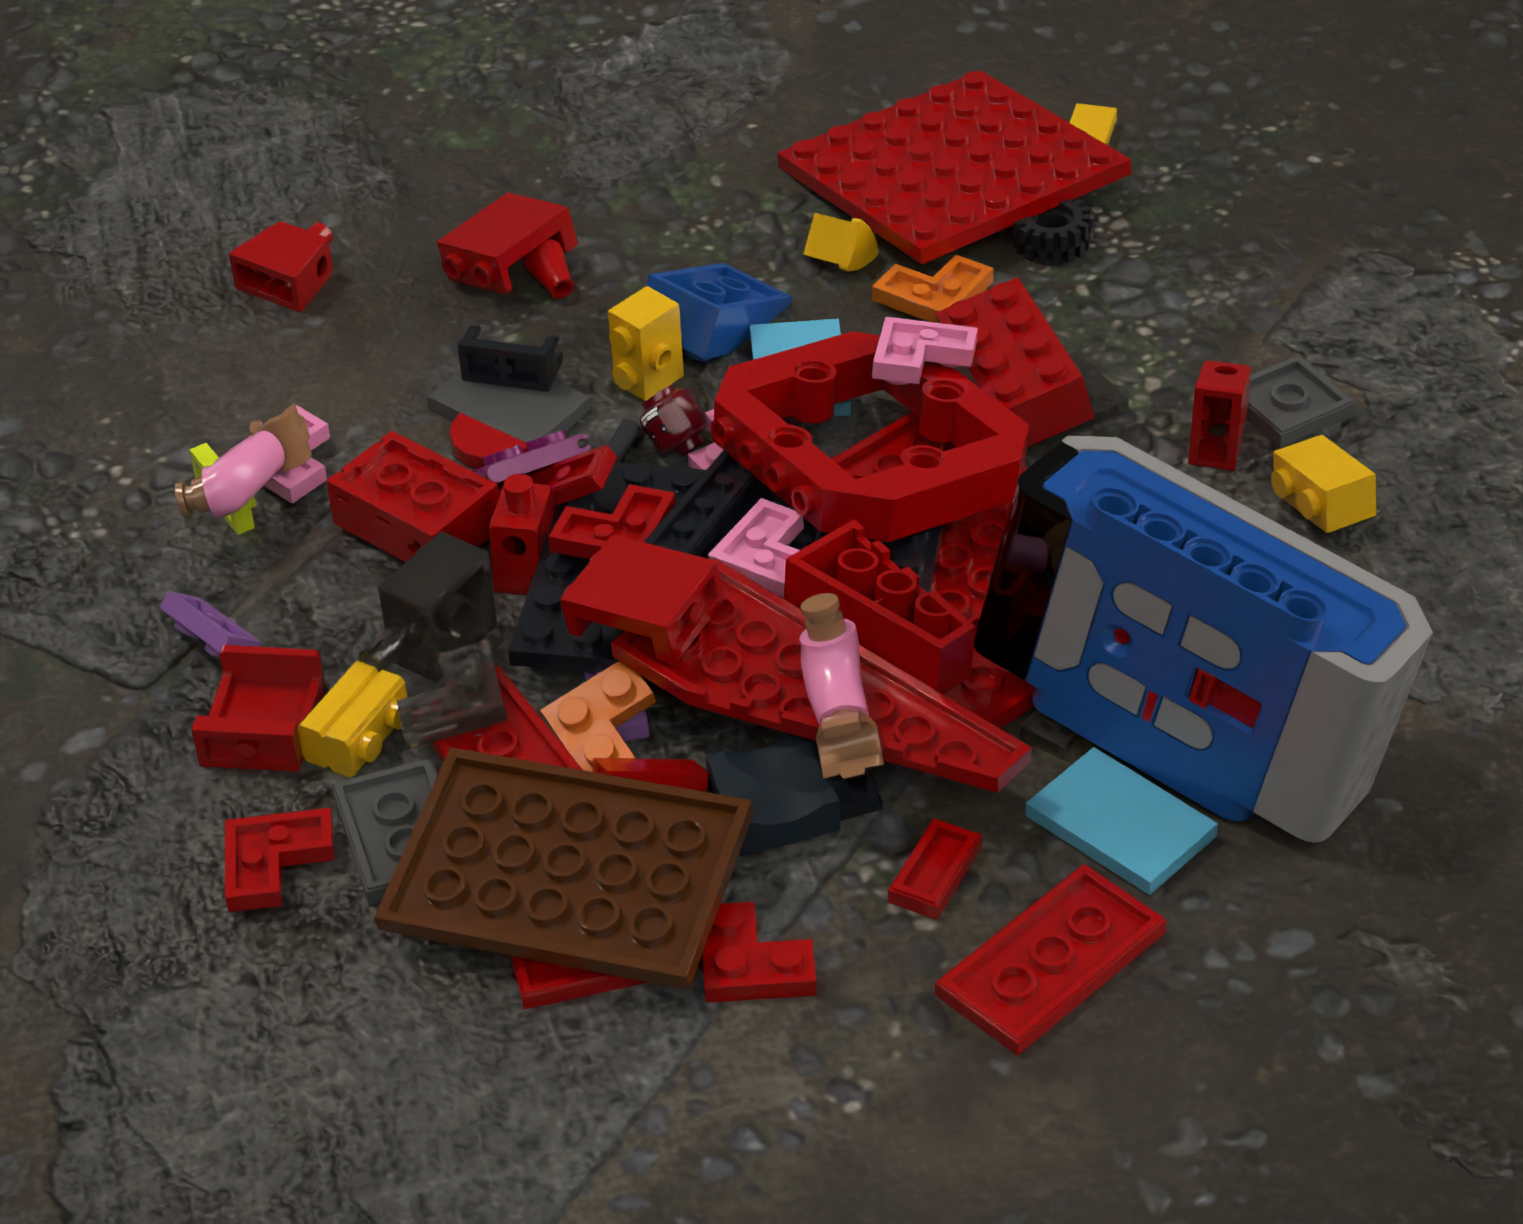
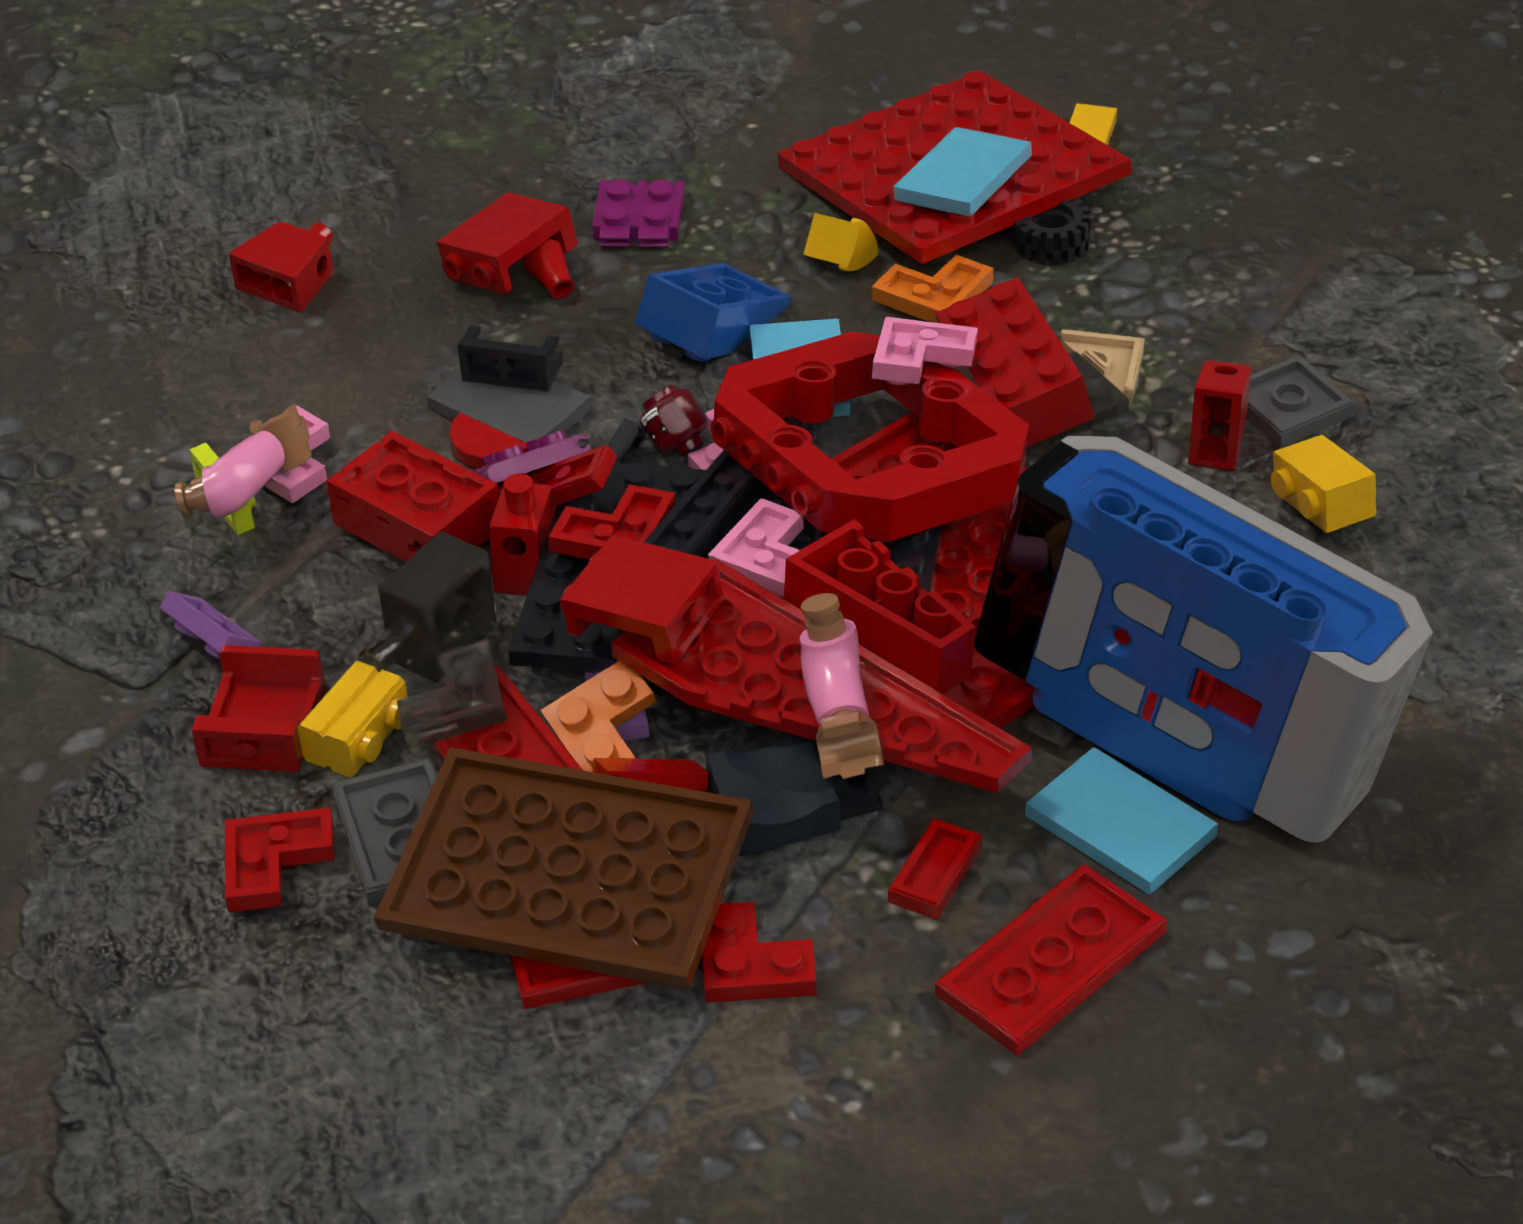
(638, 213): none -> magenta plate
(646, 343): yellow brick -> none
(962, 171): none -> medium azure tile
(1112, 355): none -> tan tile

